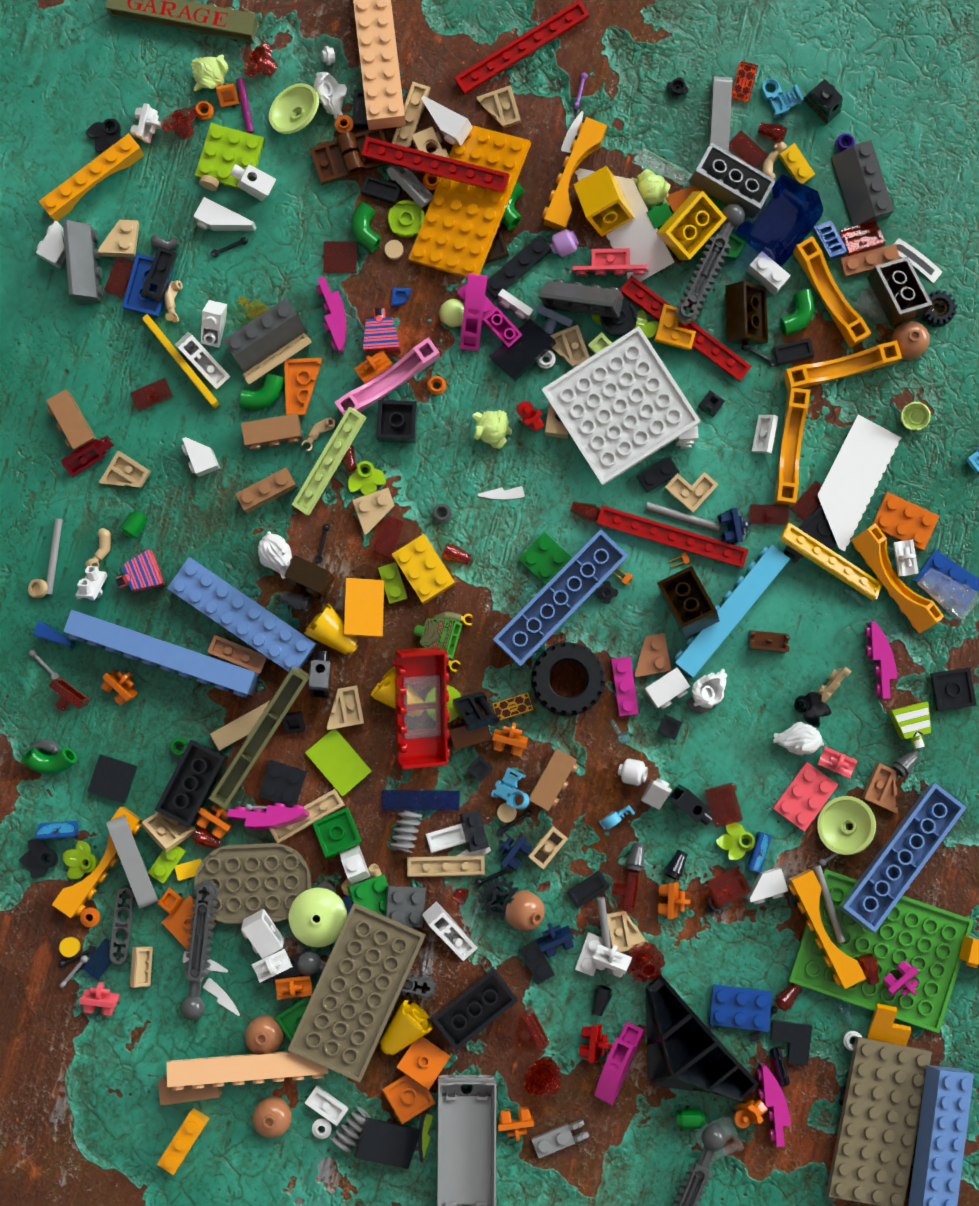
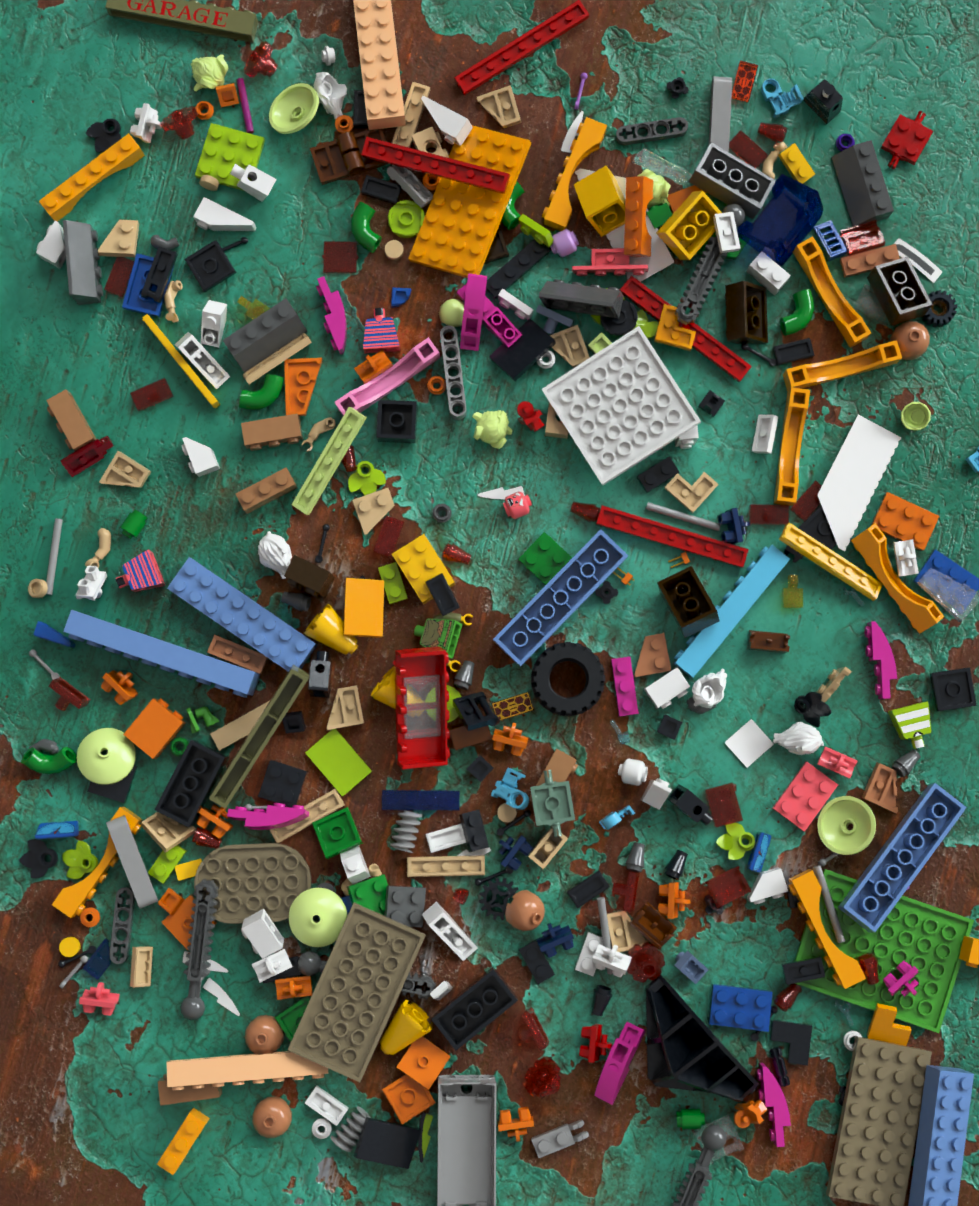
(110, 767): none -> yellowish green dish
(155, 728): none -> orange brick
(205, 713): none -> bright green piece
(210, 265): none -> black tile
(441, 990): none -> white tile
(442, 594): none -> black tile
(449, 364): none -> light grey beam
(464, 676): none -> dark grey cone
(517, 505): none -> coral head
(534, 229): none -> lime plate
(552, 803): none -> sand green plate
(638, 195): none -> orange arch
(651, 129): none -> dark grey beam
(653, 925): none -> reddish brown hinge
(690, 966): none -> sand blue tile
(726, 232): none -> white plate
(749, 743): none -> white sticker
(792, 595): none -> clear yellow plate
(803, 970): none -> black plate
(907, 139): none -> red plate

